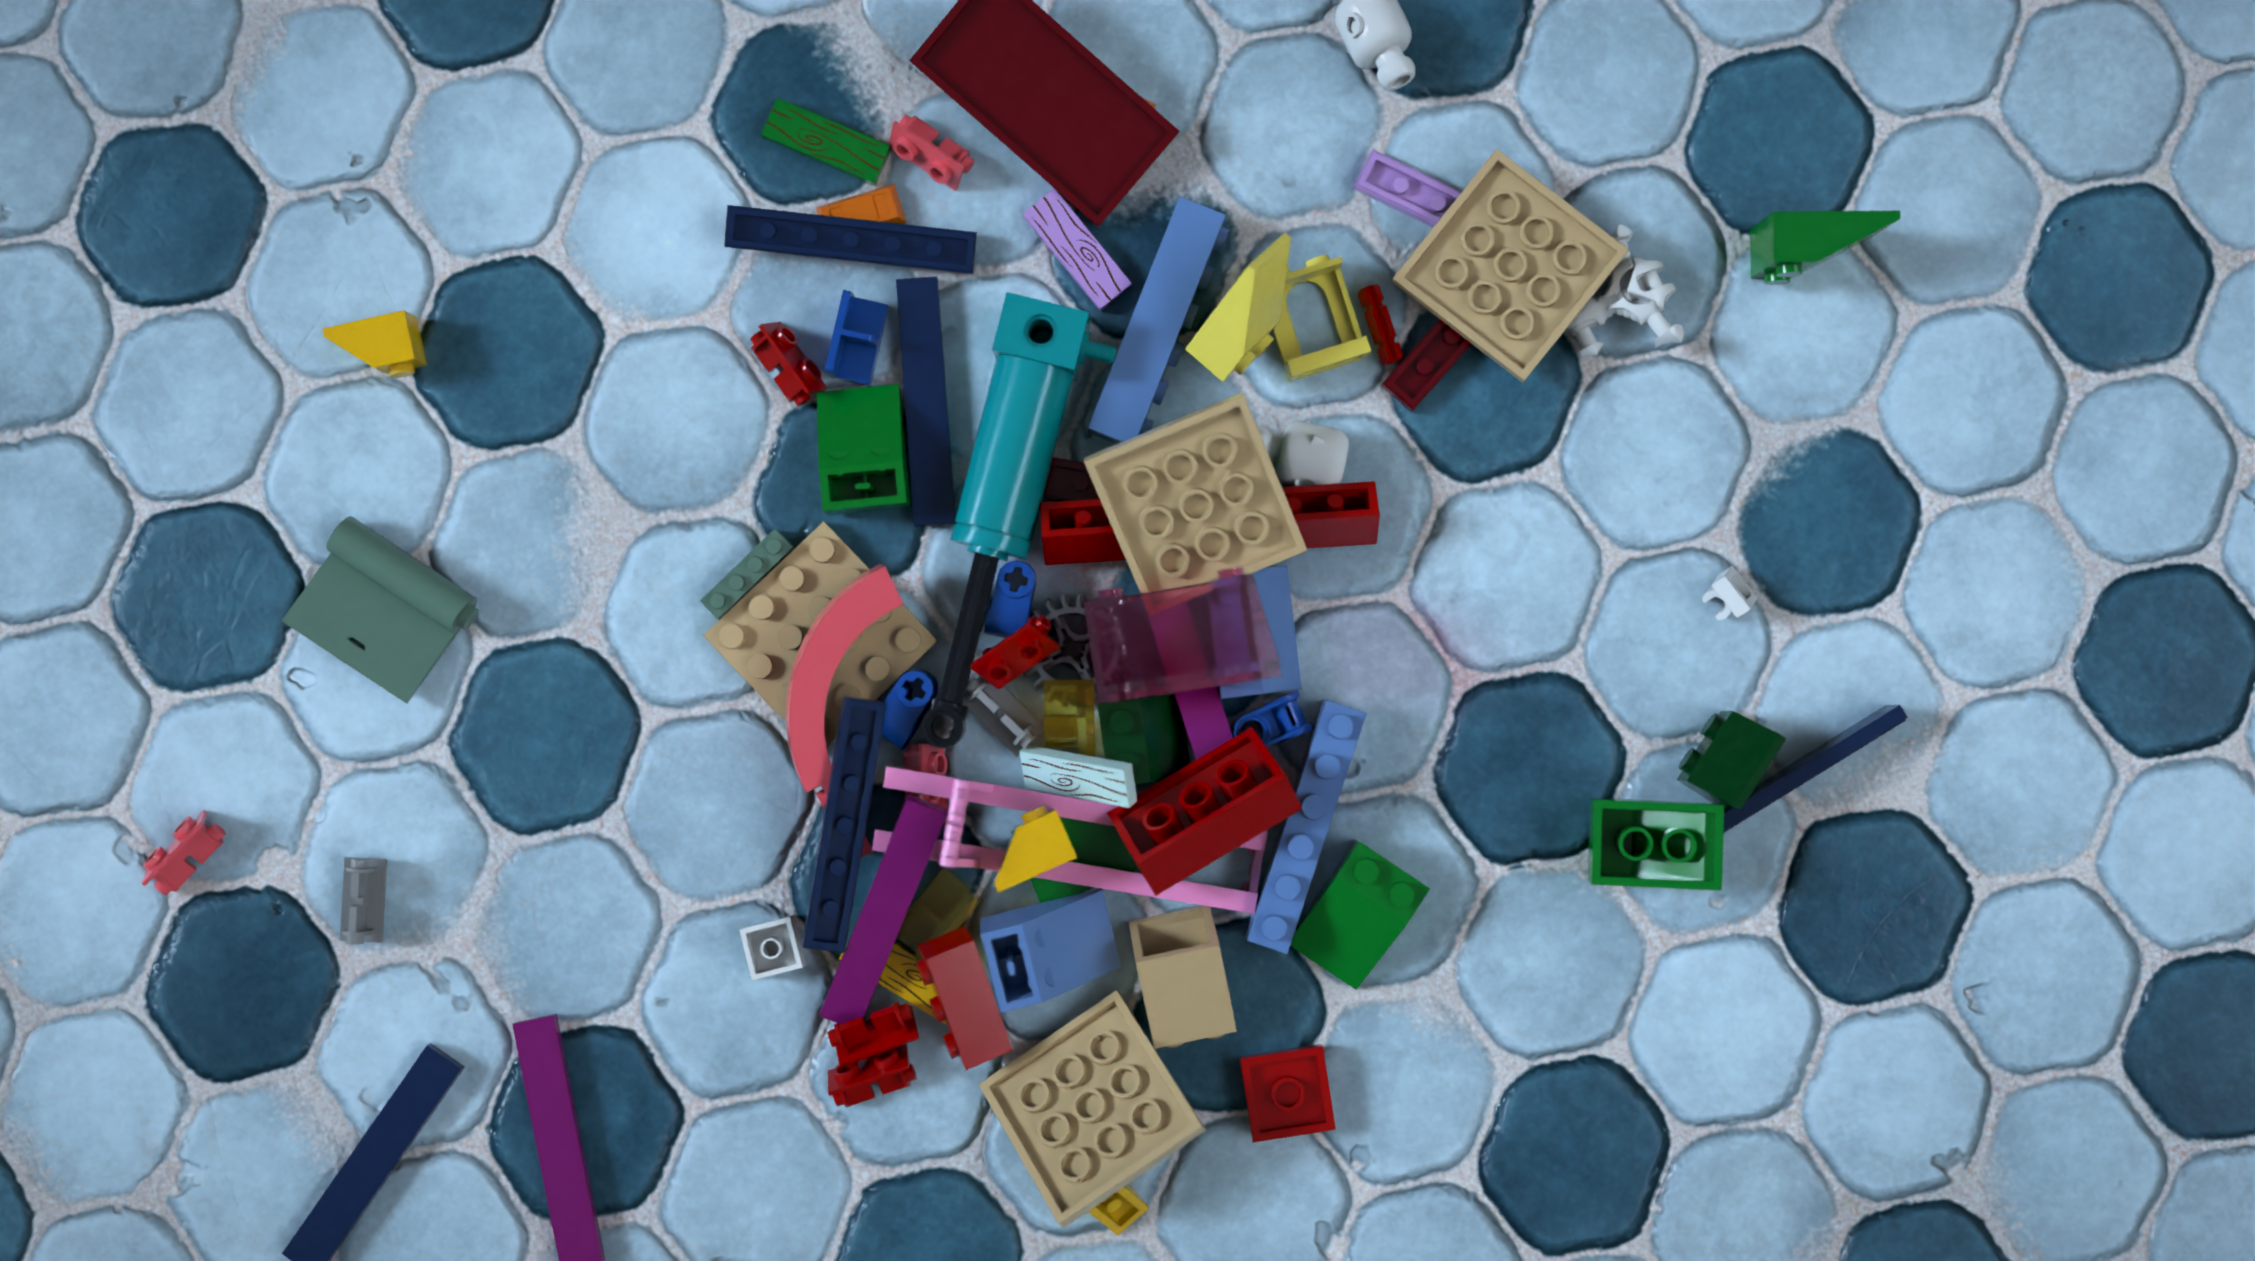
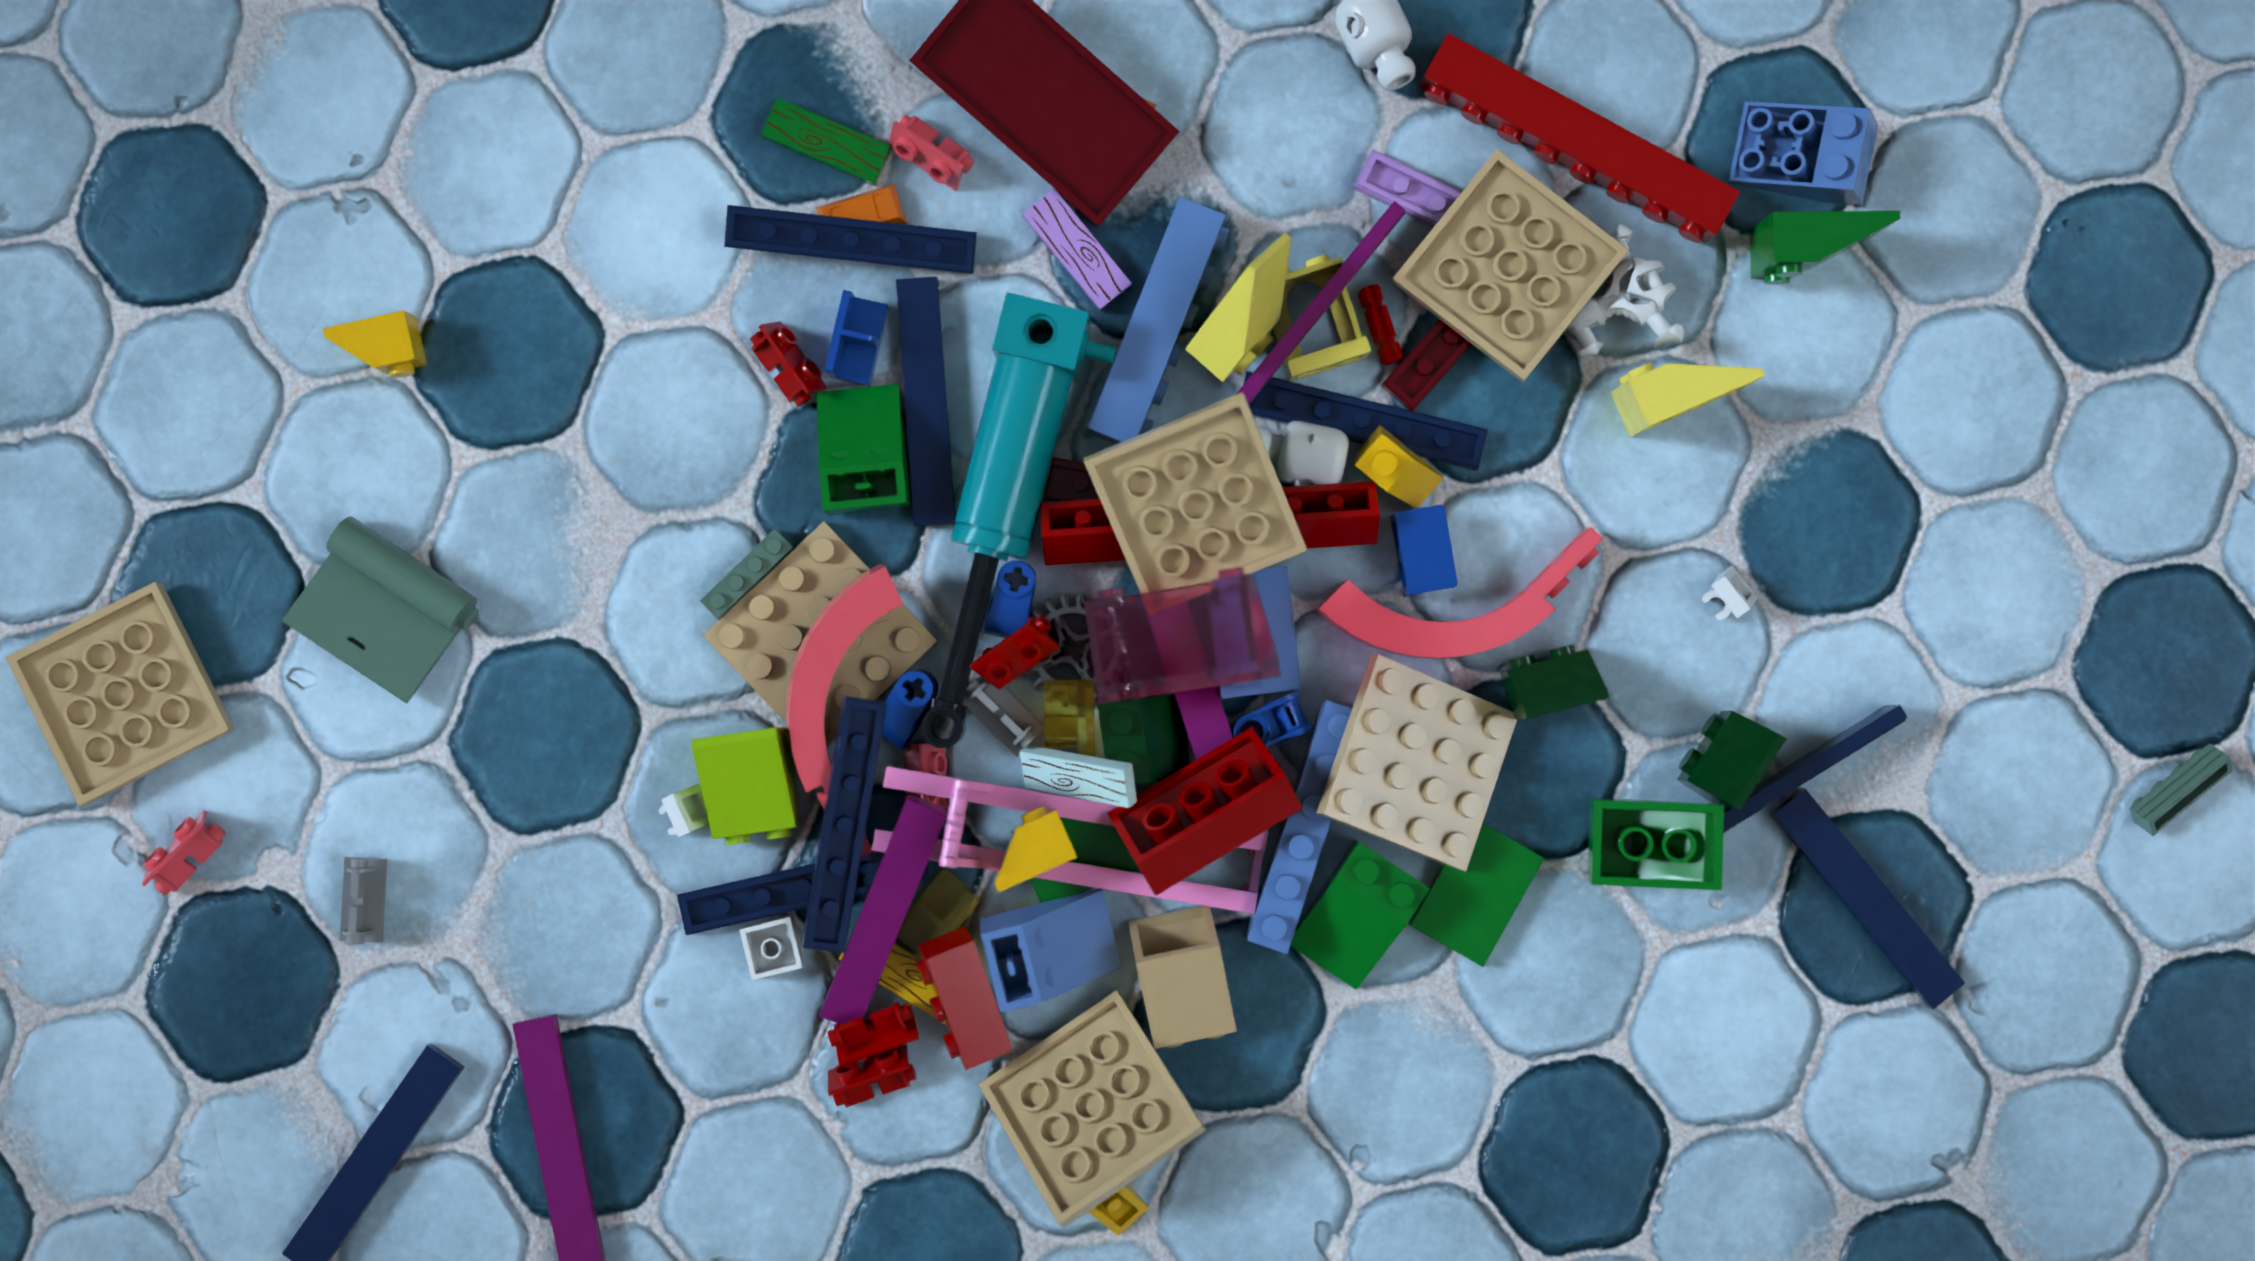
(120, 693): none -> tan plate
(685, 811): none -> white tile
(748, 784): none -> lime slope
(763, 896): none -> dark blue tile
(1287, 1093): red plate -> none
(1322, 301): none -> magenta tile
(1358, 418): none -> dark blue tile
(1396, 468): none -> yellow slope
(1416, 638): none -> coral arch
(1417, 763): none -> tan plate
(1423, 550): none -> blue panel
(1475, 906): none -> green tile
(1552, 683): none -> dark green slope
(1578, 140): none -> red brick
(1663, 393): none -> light yellow slope
(1805, 150): none -> medium blue slope
(1867, 898): none -> dark blue tile
(2180, 789): none -> sand green piece

